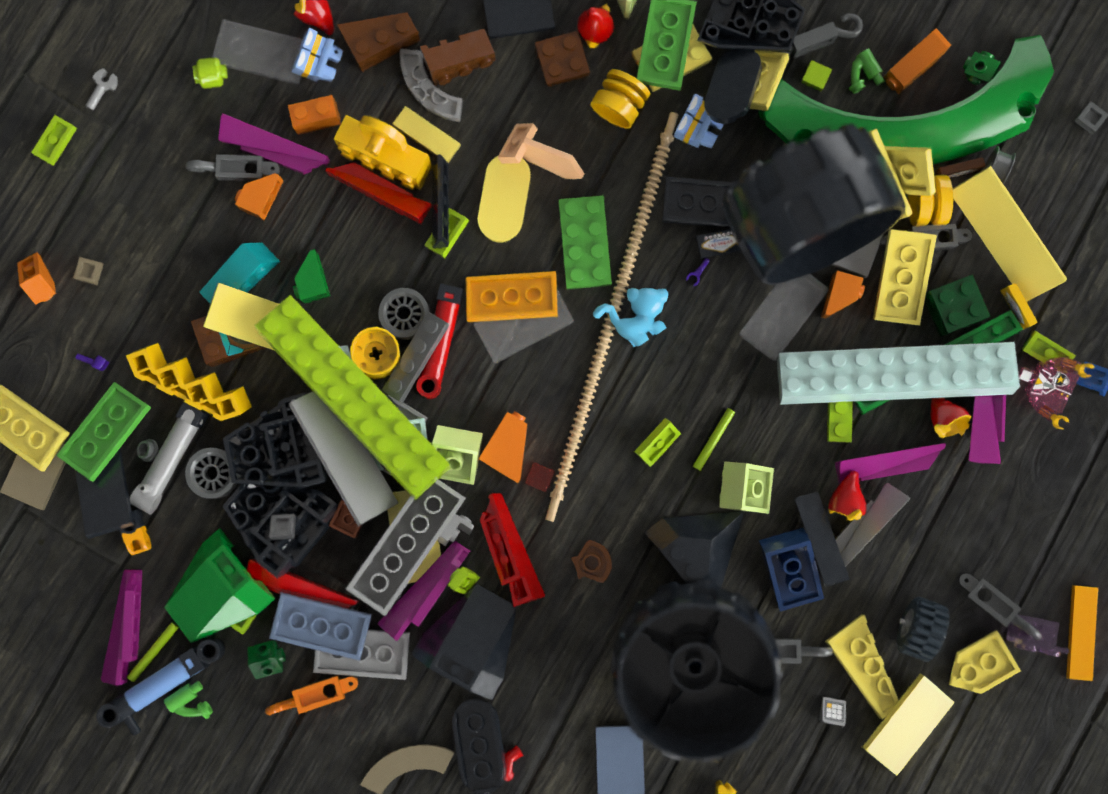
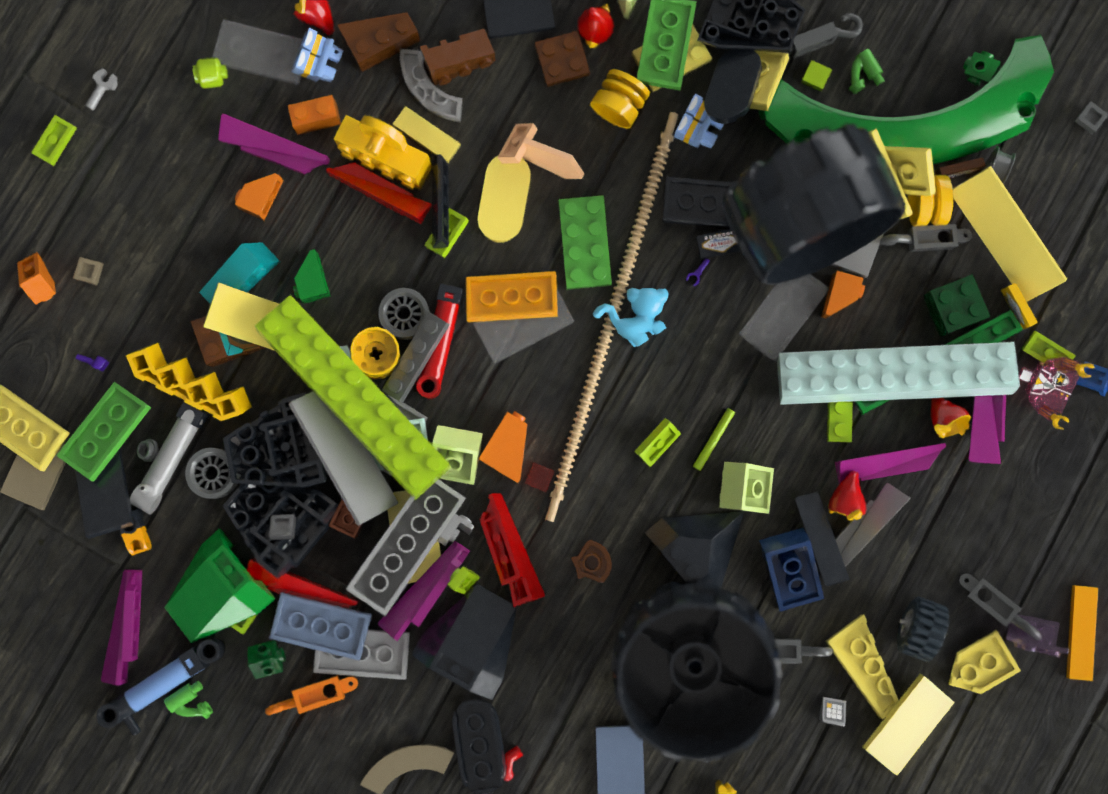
(153, 651): lime bar -> none
(233, 167): dark grey piece -> none
(904, 276): light yellow plate -> none
(917, 61): orange slope -> none

